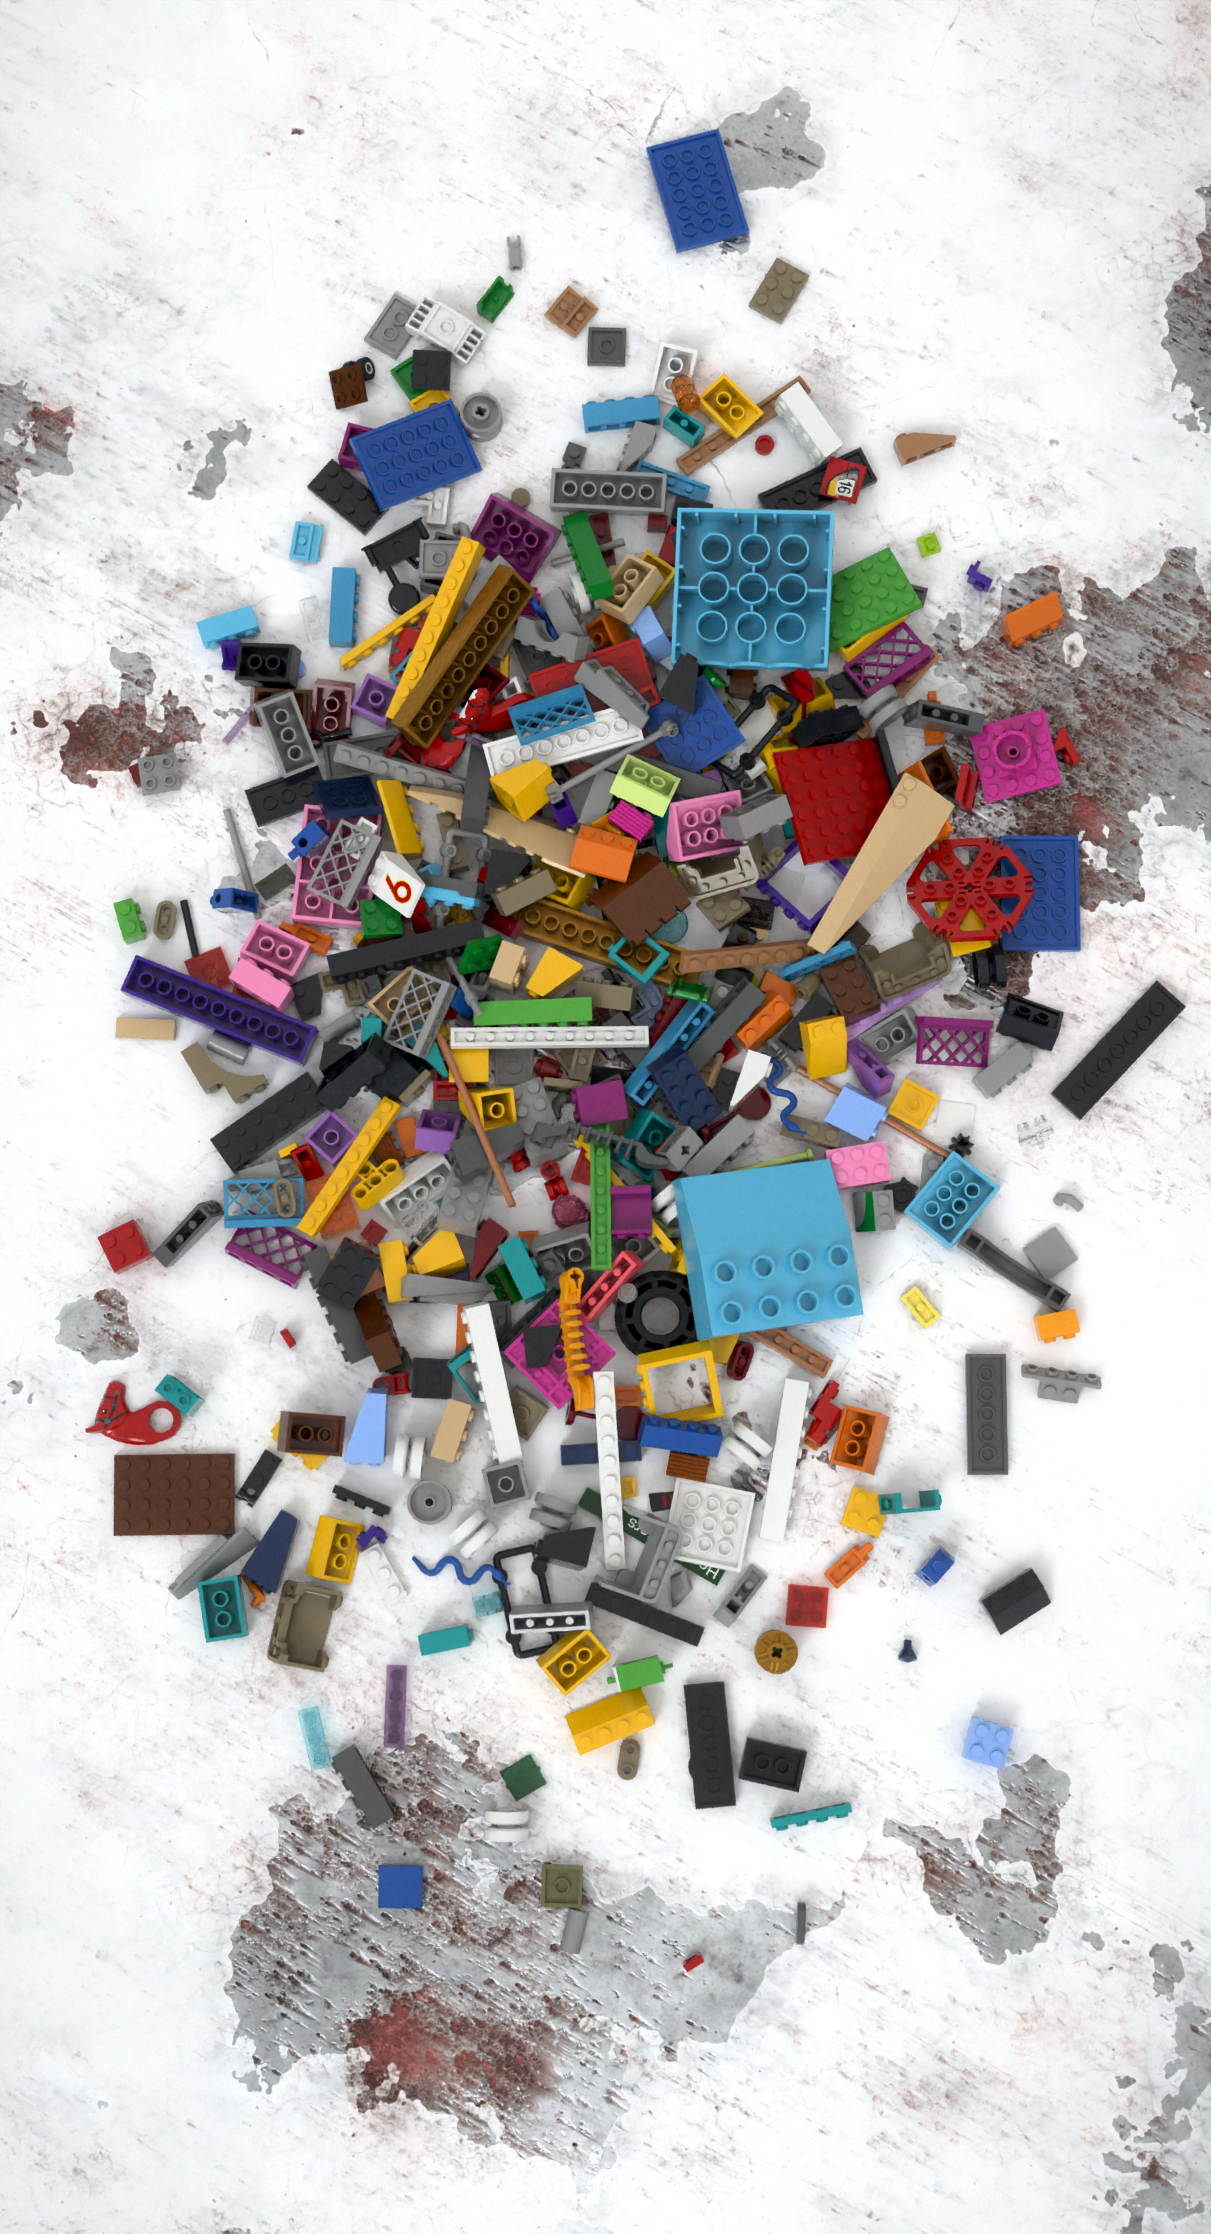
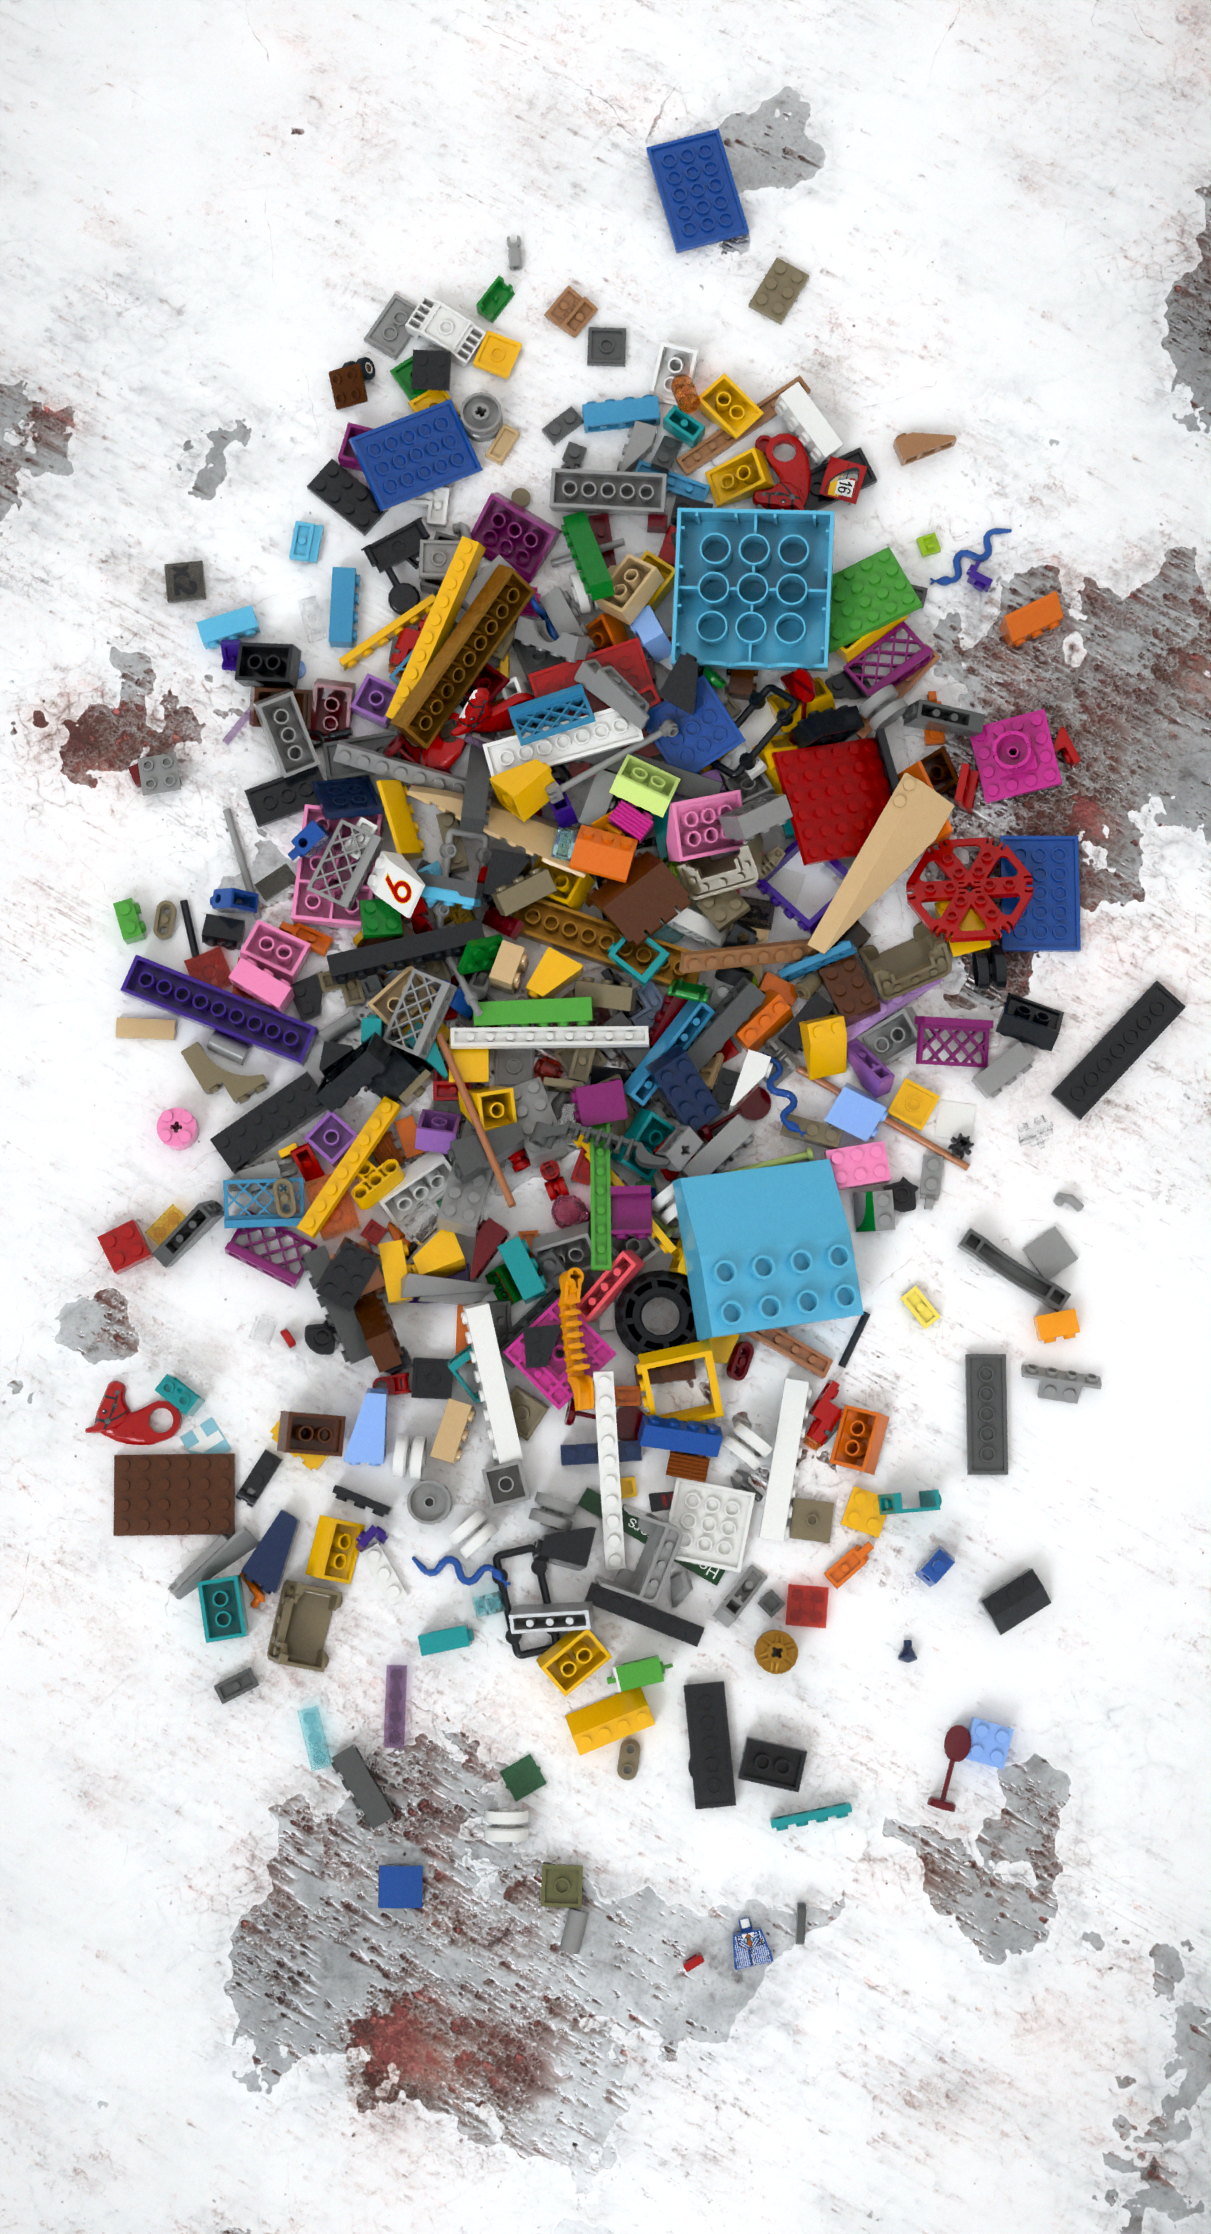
(165, 1224): none -> clear yellow plate
(169, 1121): none -> bright pink brick
(185, 581): none -> clear smoke tile
(206, 1439): none -> medium azure sticker
(223, 932): none -> black brick
(236, 1685): none -> dark grey plate
(320, 1338): none -> black animal
(396, 1234): none -> orange bar
(497, 355): none -> yellow plate
(502, 444): none -> tan tile
(562, 425): none -> dark grey plate
(563, 843): none -> clear light blue slope
(627, 1293): light grey piece -> none
(666, 454): none -> dark grey plate
(669, 1373): none -> reddish brown brick
(697, 928): none -> white beam
(739, 477): none -> yellow slope
(750, 1946): none -> torso
(771, 1603): none -> dark grey plate
(794, 478): none -> red animal
(811, 1520): none -> dark tan plate
(854, 1339): none -> black bar
(946, 580): none -> blue animal
(951, 1200): medium azure slope -> none
(956, 1747): none -> dark red piece

